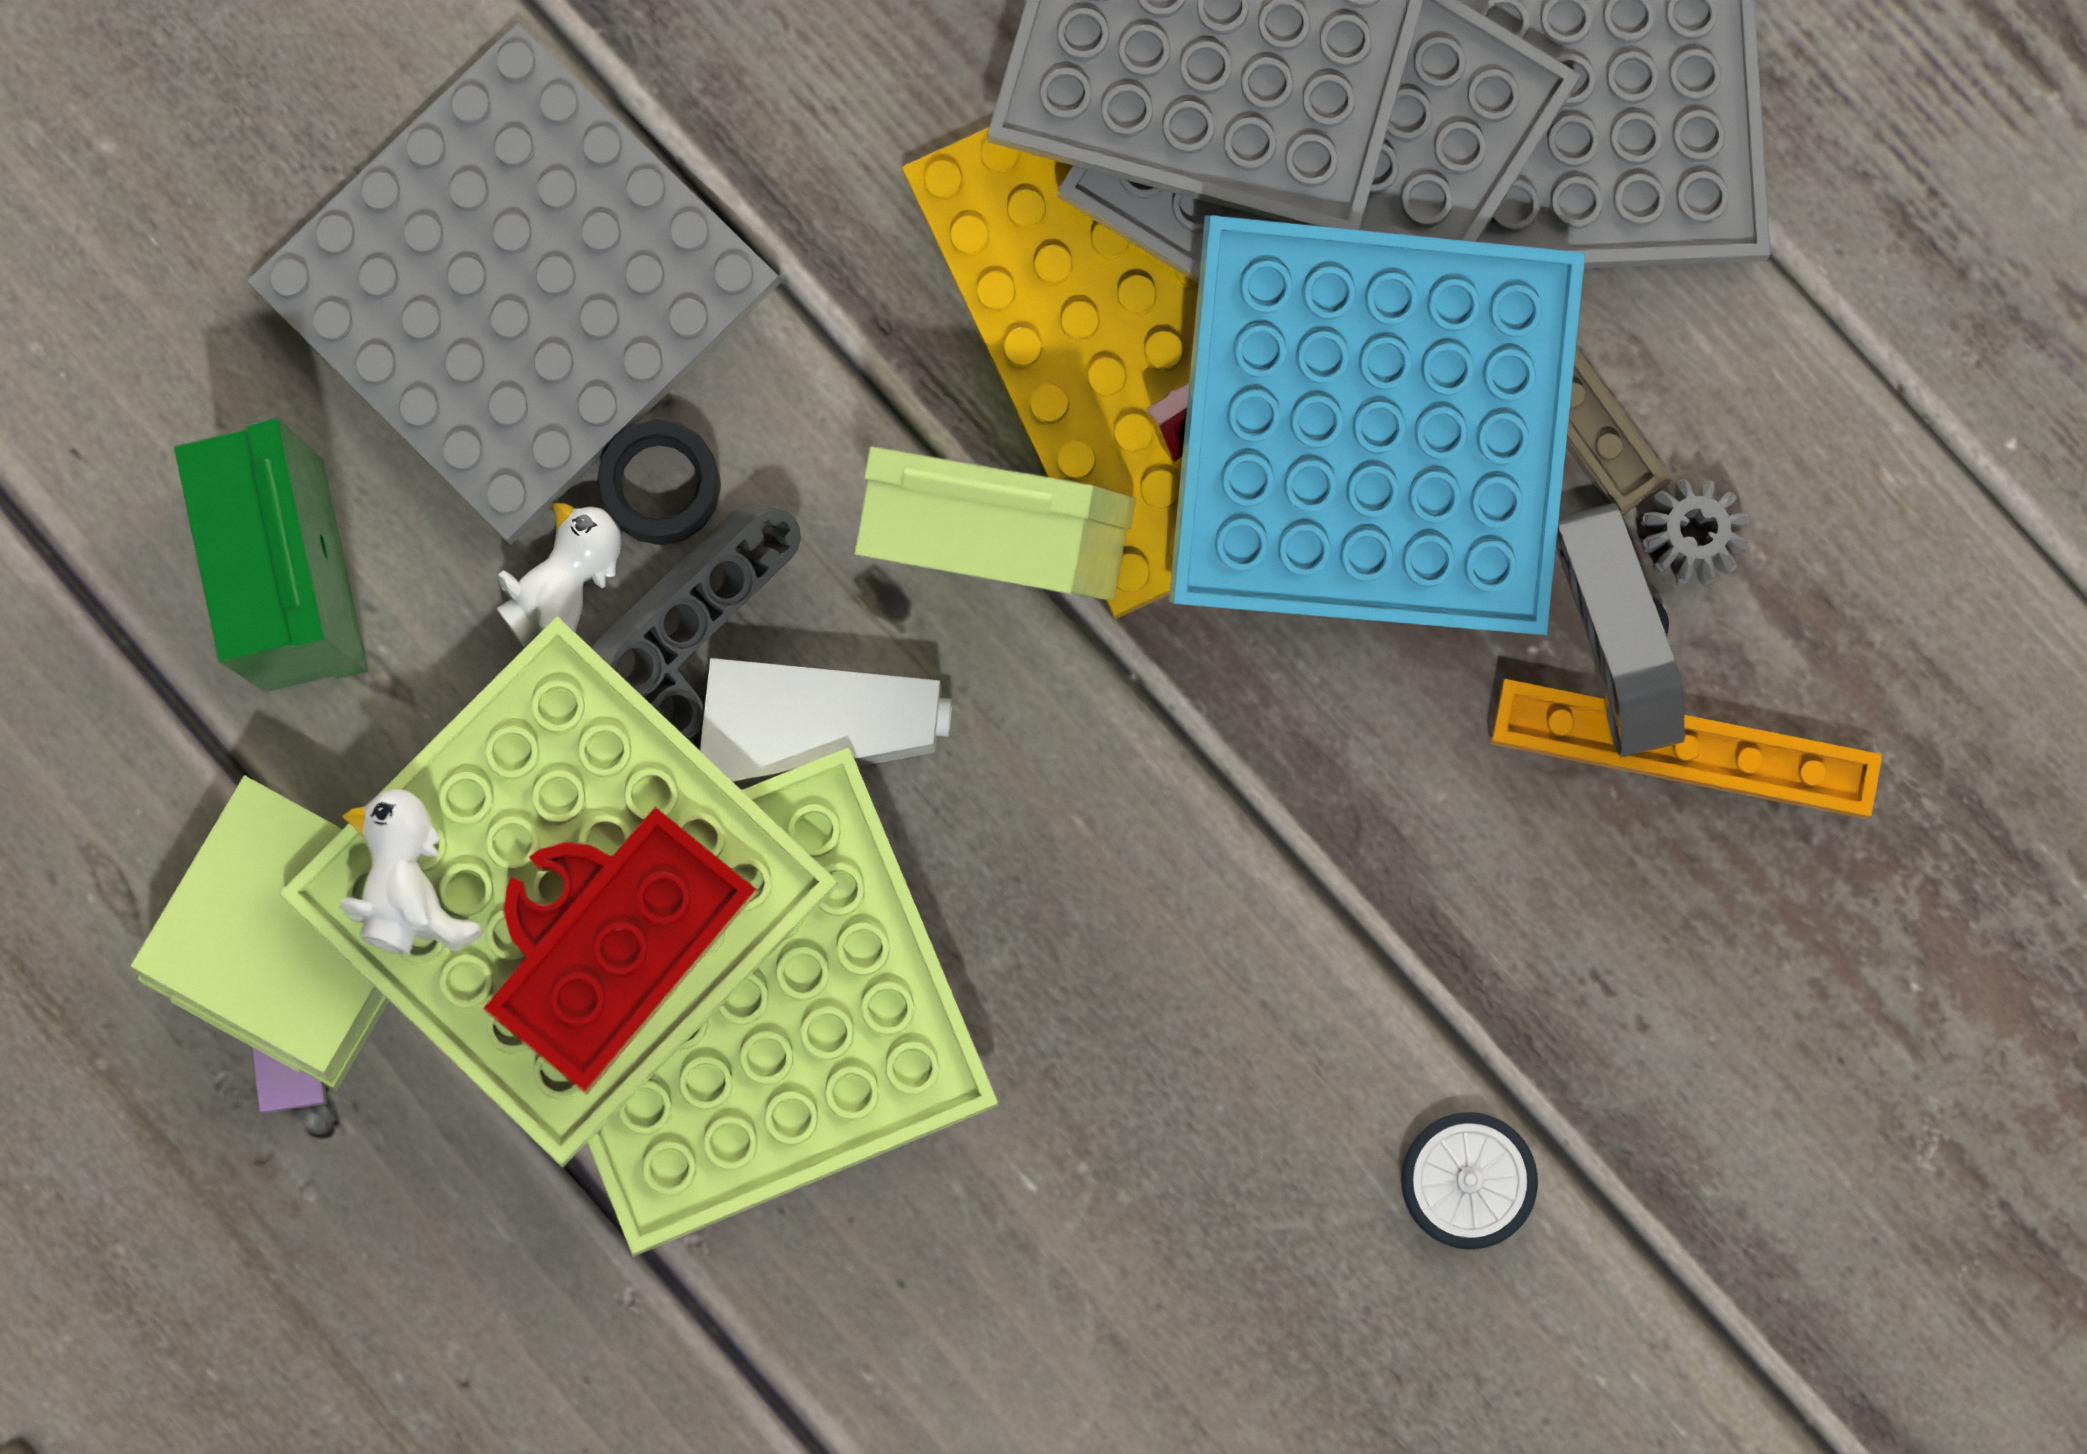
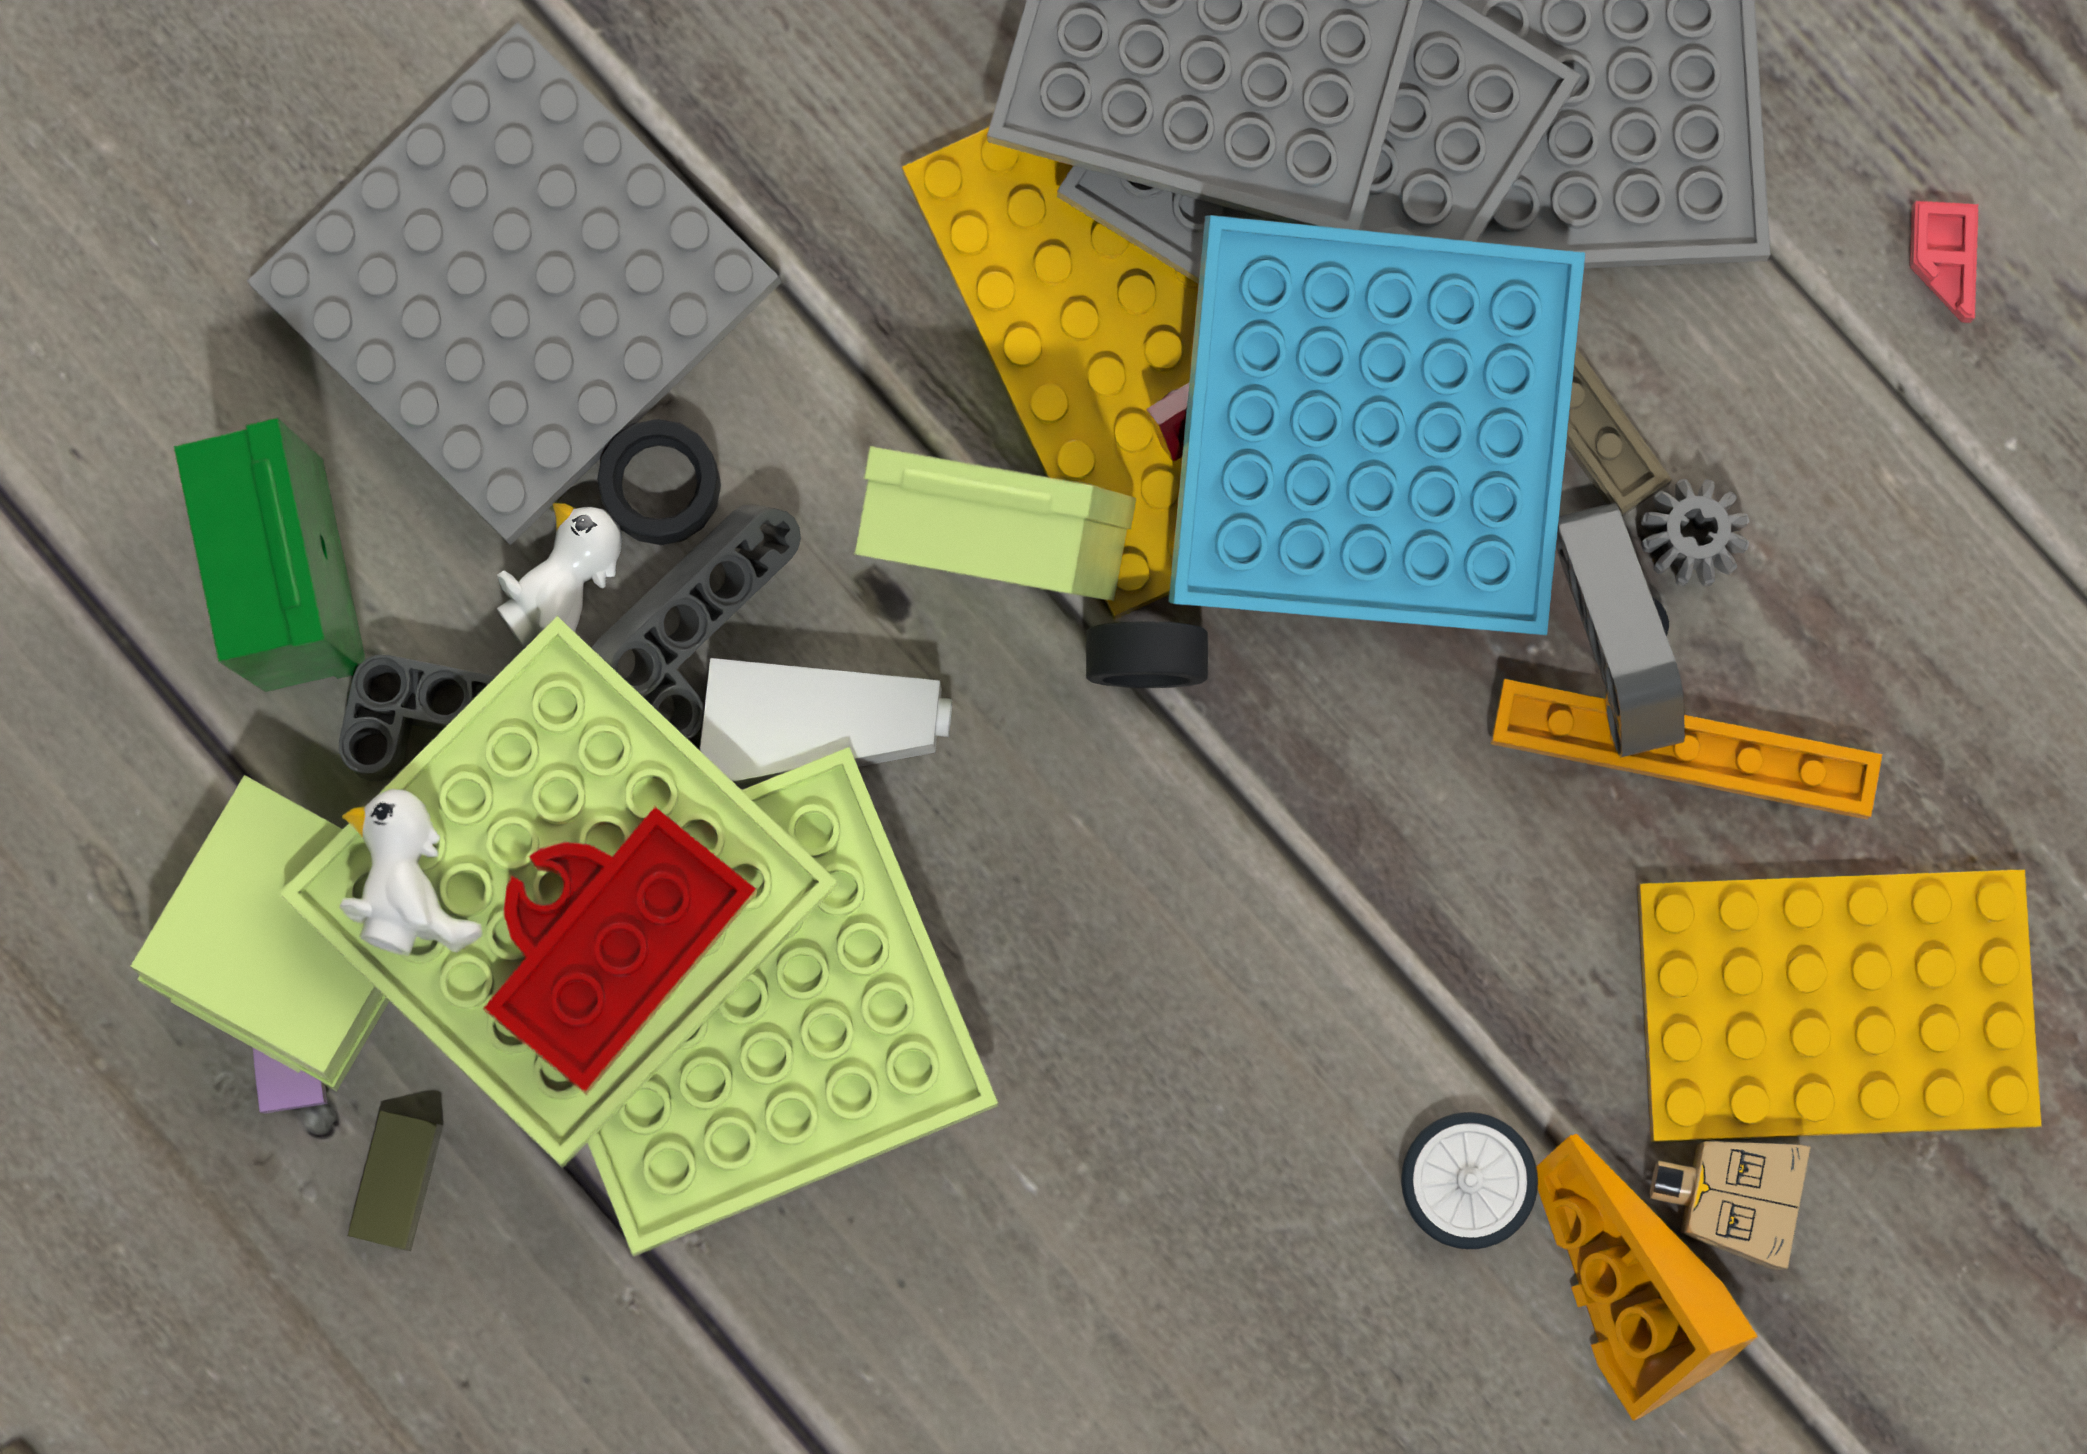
(395, 1180): none -> olive slope
(396, 717): none -> dark grey beam
(1147, 654): none -> black tyre
(1650, 1299): none -> light orange wedge
(1738, 1197): none -> tan torso
(1838, 1005): none -> yellow plate
(1946, 253): none -> coral tile

